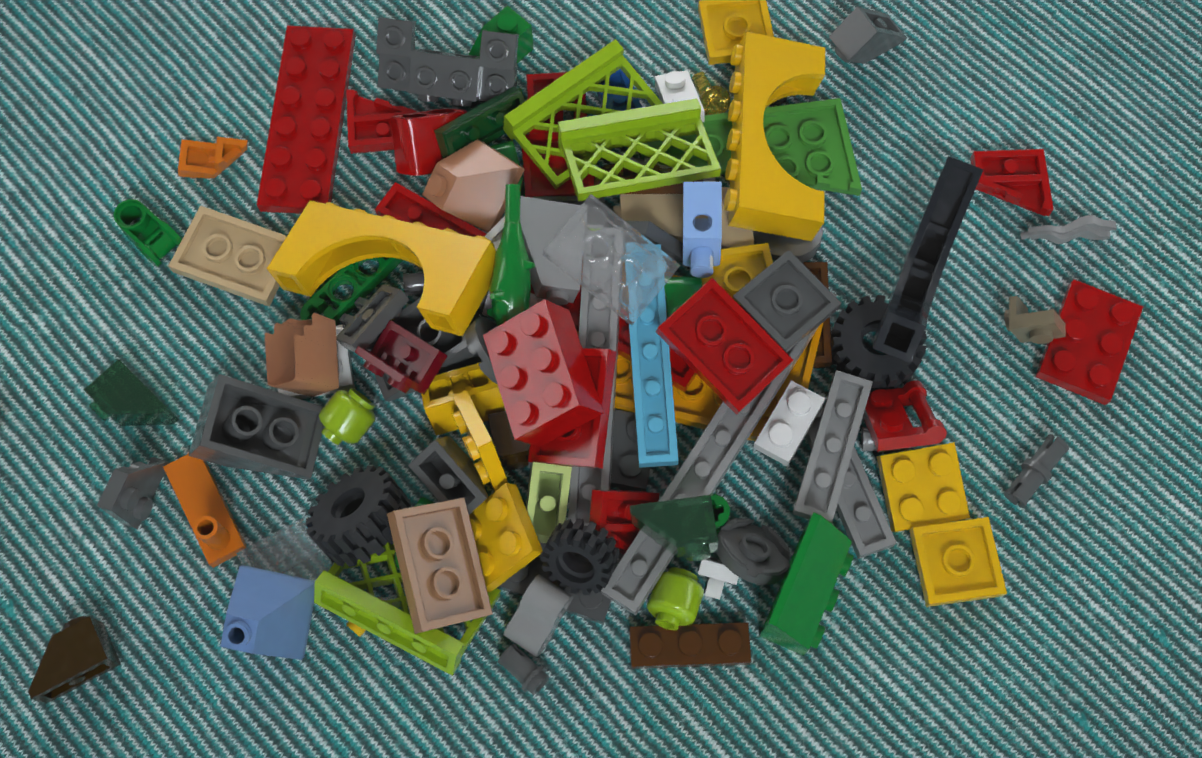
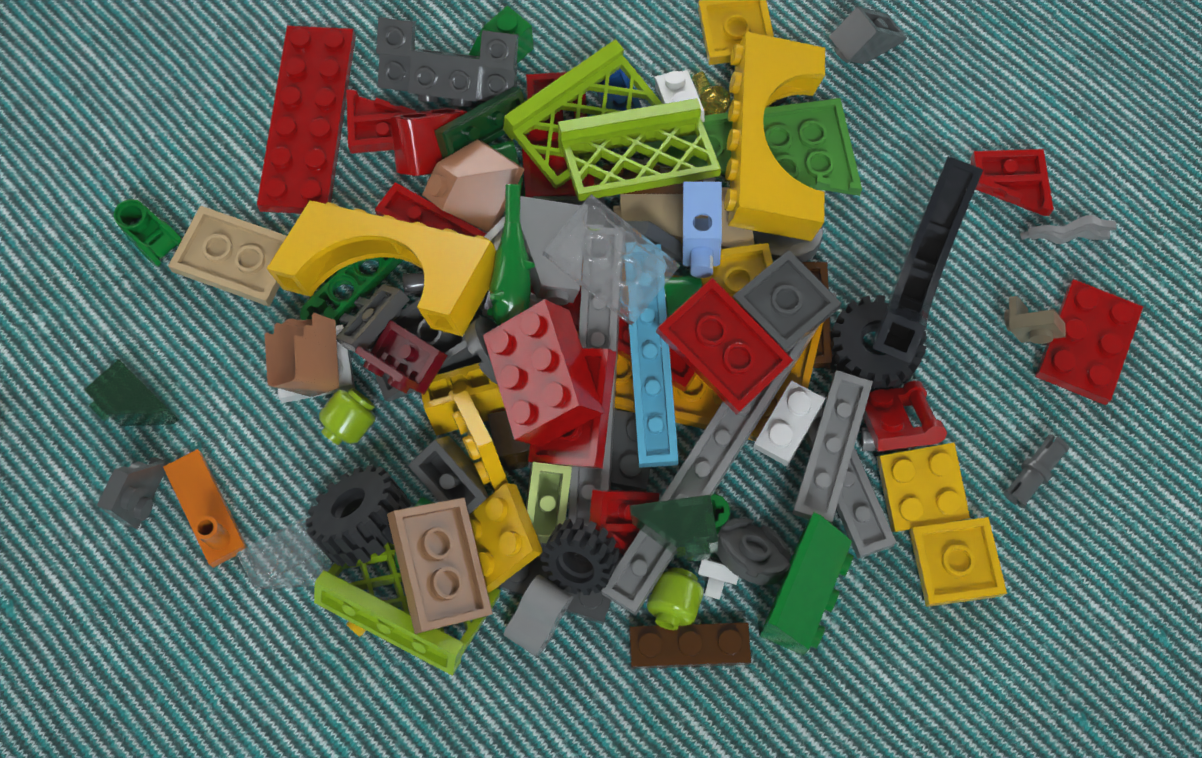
(73, 659): dark brown slope -> none
(208, 159): orange slope -> none
(257, 429): dark grey slope -> none
(269, 614): medium blue slope -> none
(524, 669): dark grey pin -> none

